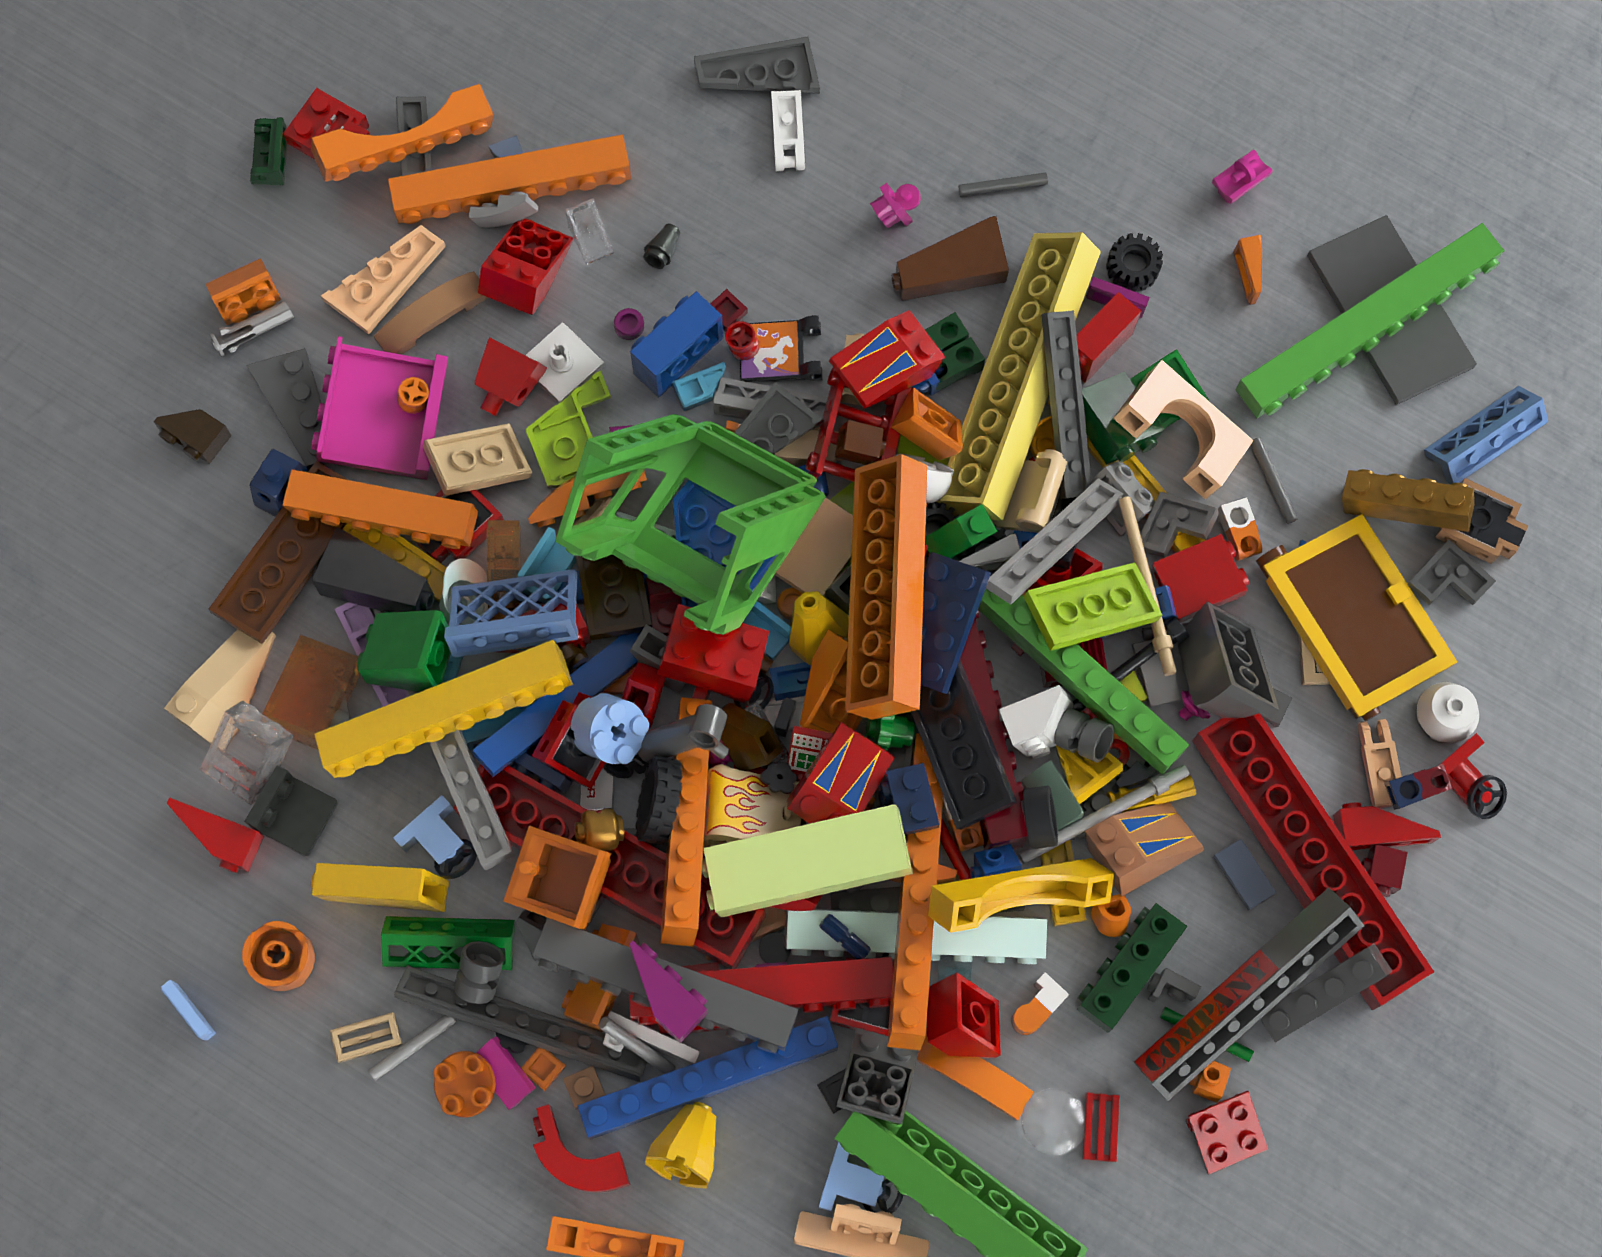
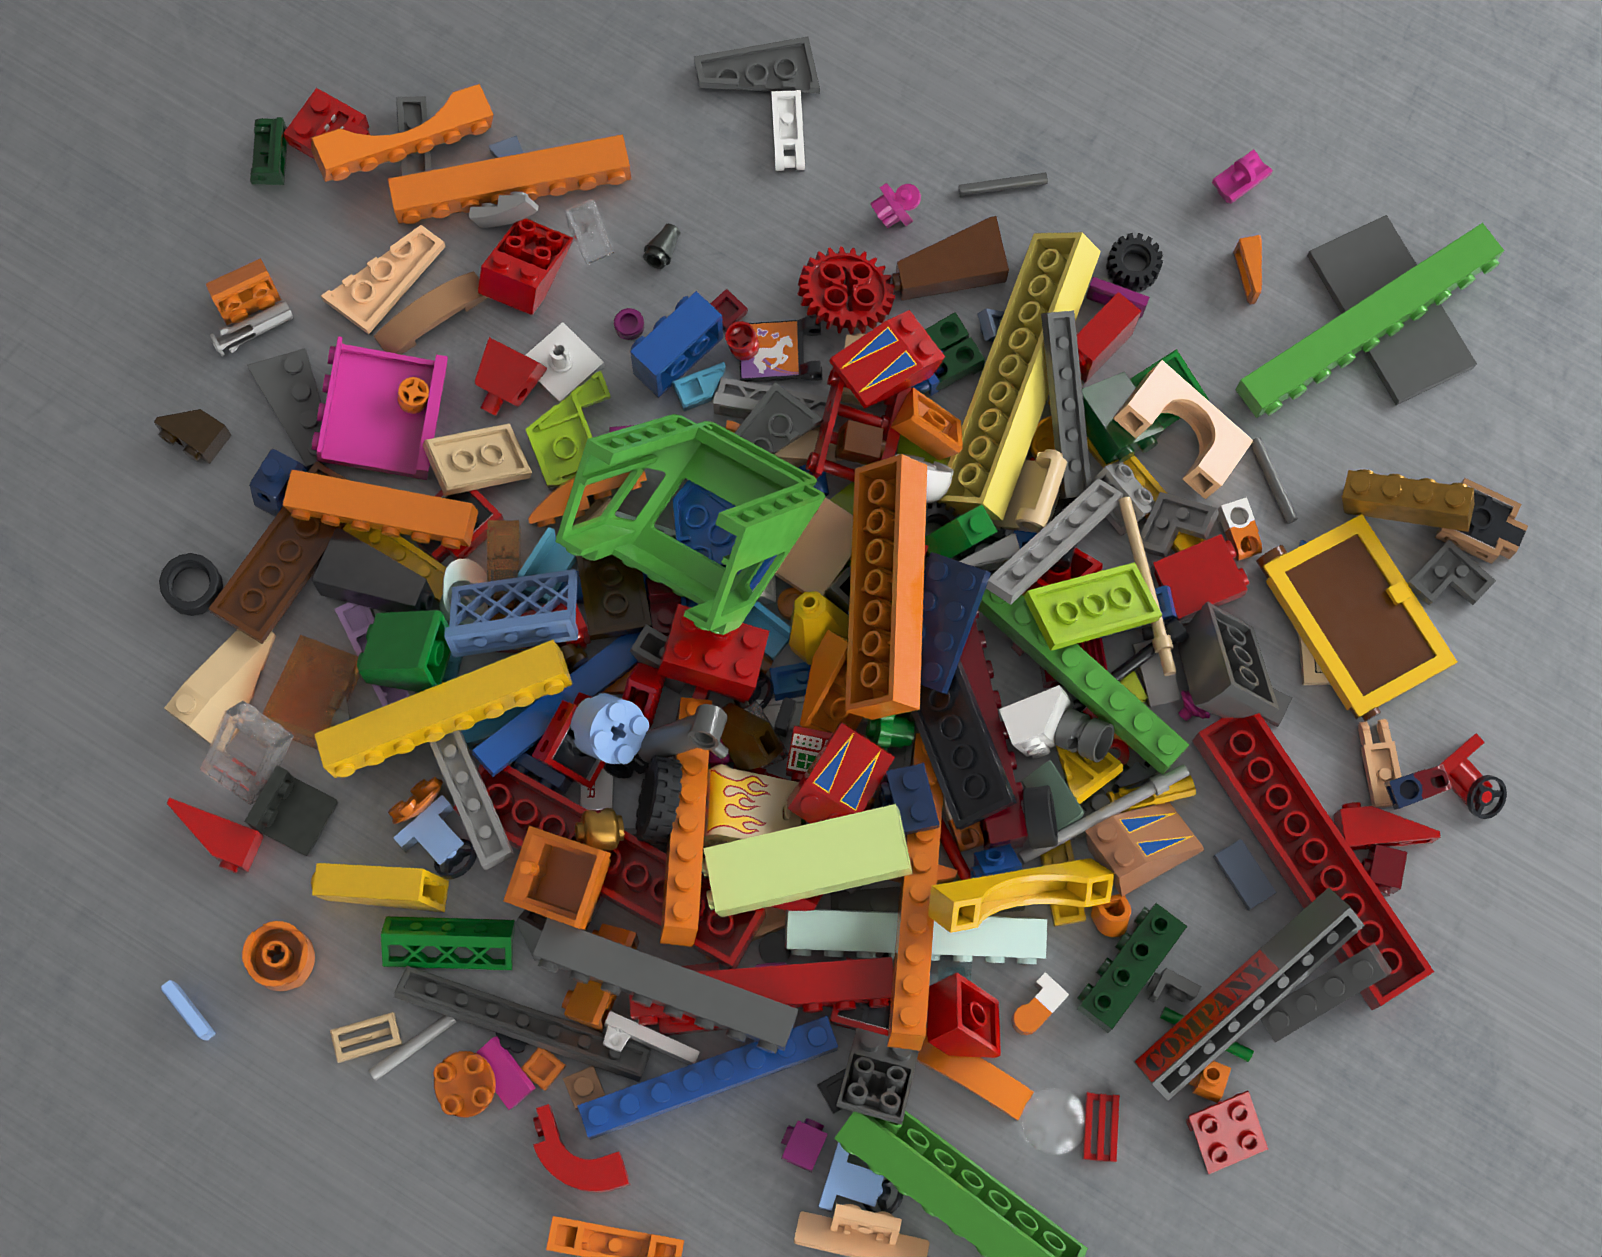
(180, 564): none -> black tyre
(423, 795): none -> orange dish
(478, 972): dark grey wheel -> none
(636, 1045): light grey bar -> none
(670, 1002): magenta slope -> none
(686, 1147): yellow cone -> none
(779, 777): black plant -> none
(803, 1143): none -> magenta brick
(827, 295): none -> red gear
(849, 941): dark blue piece -> none
(989, 323): none -> sand blue plate
(1447, 712): white cone -> none
(1493, 436): medium blue fence -> none

